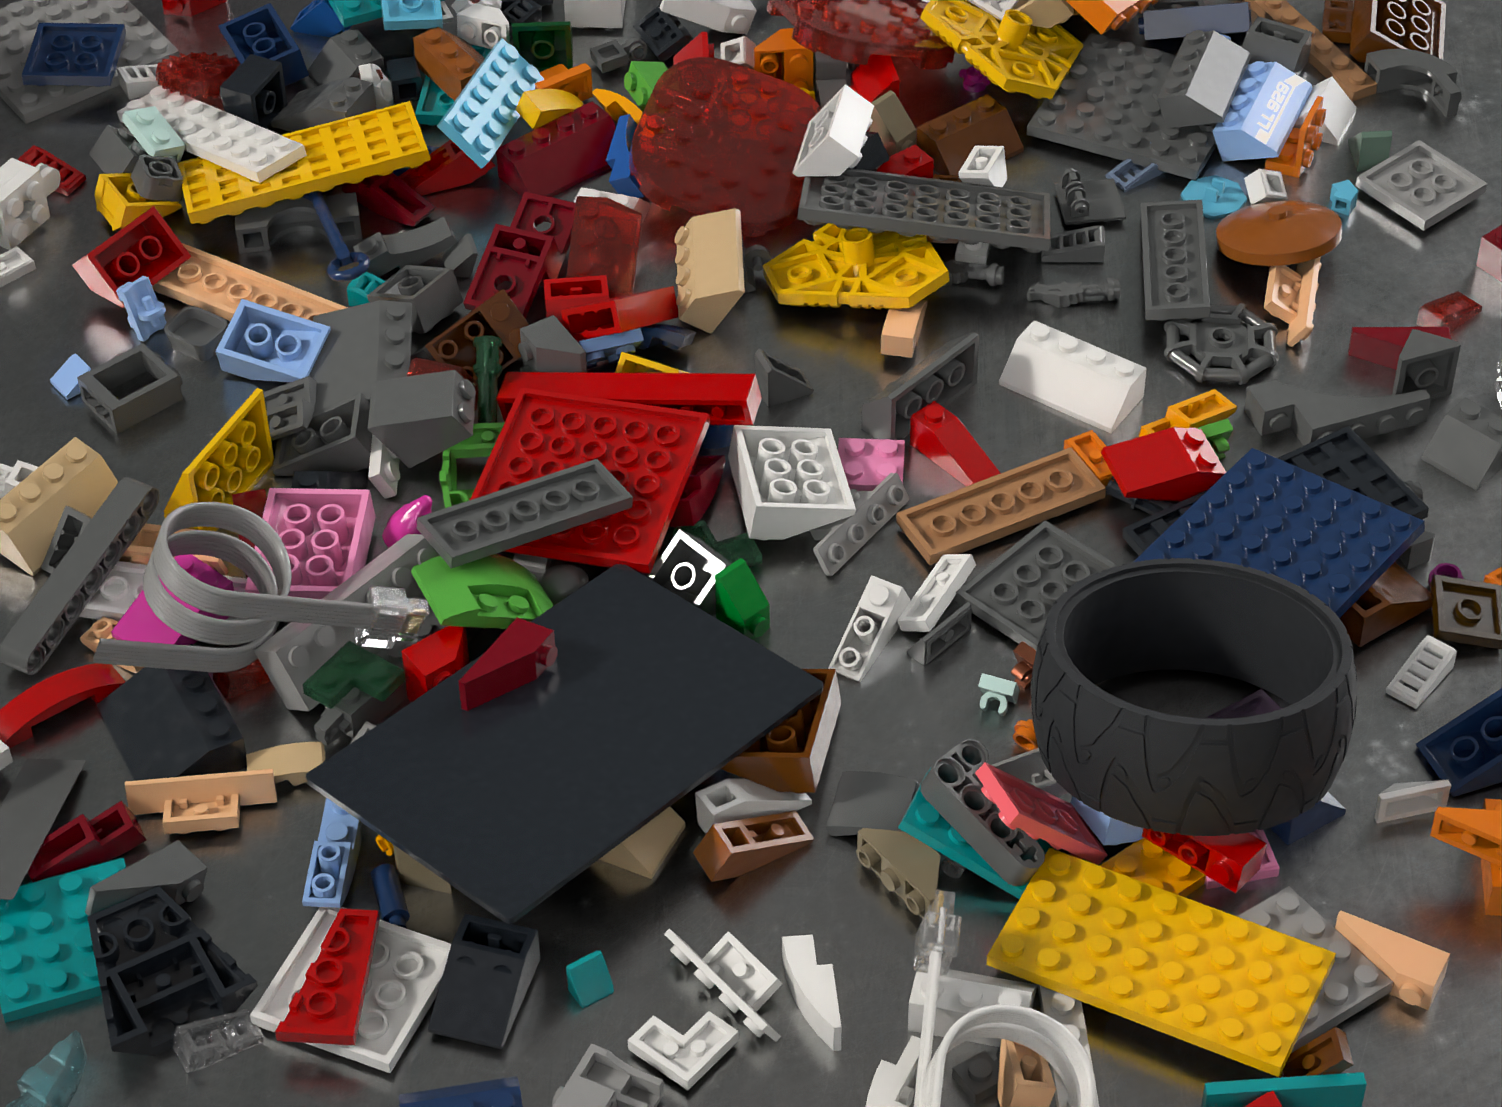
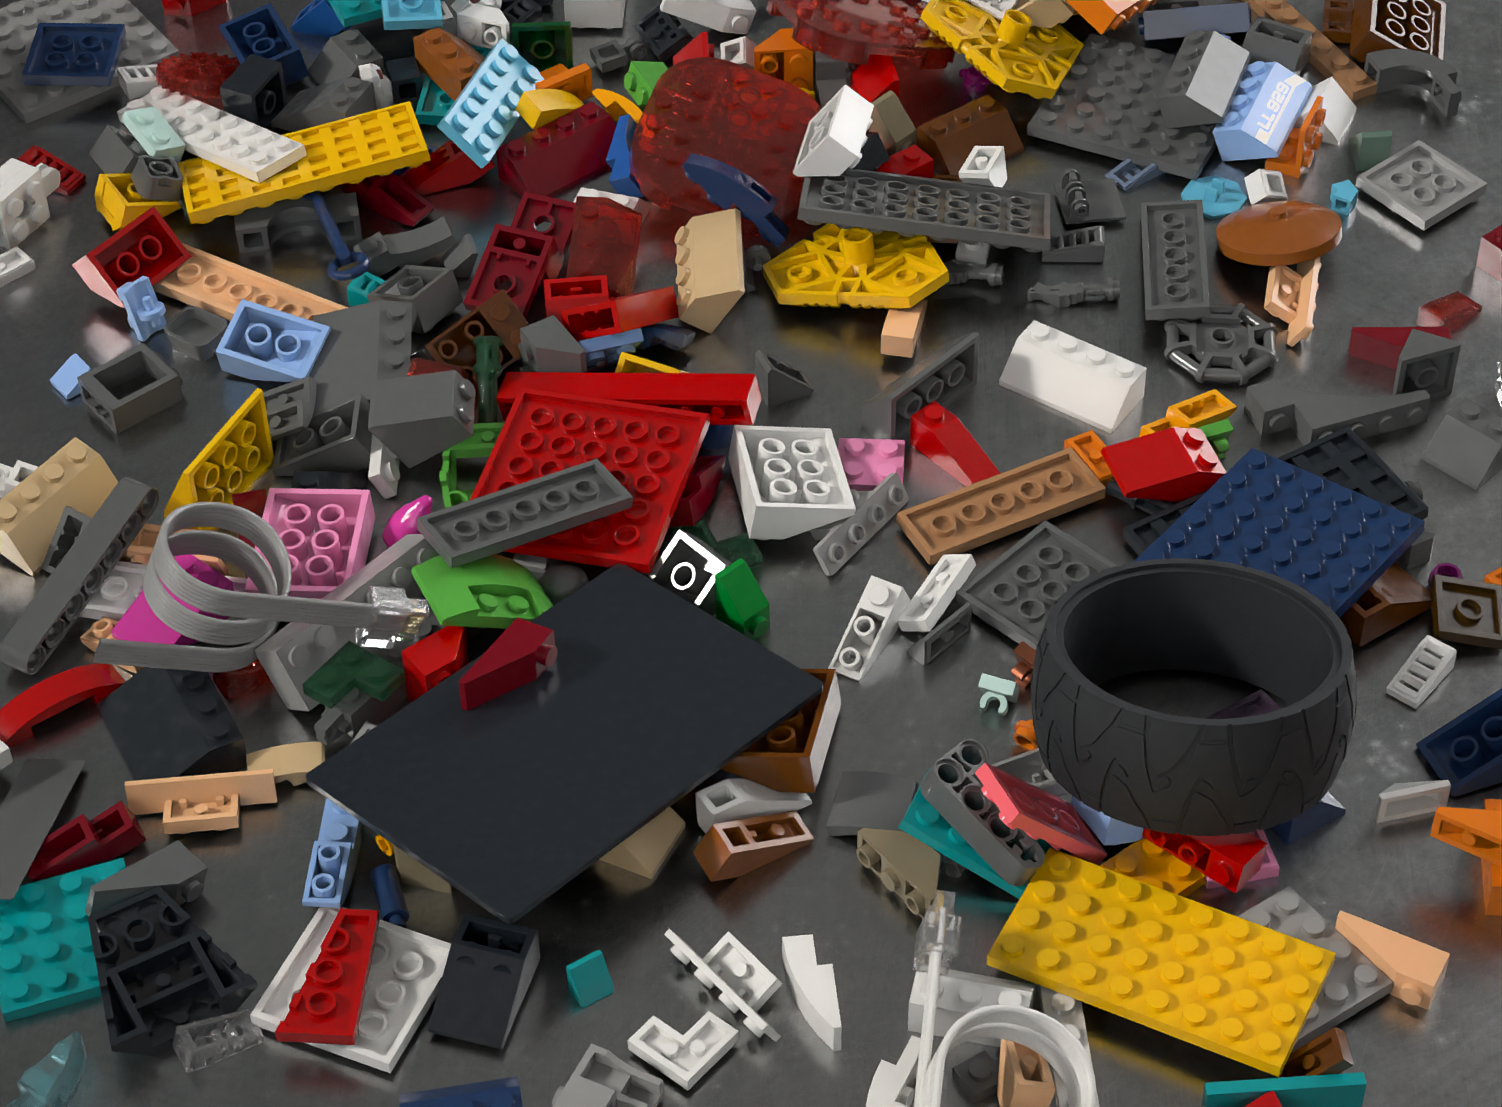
(730, 186): none -> dark blue slope

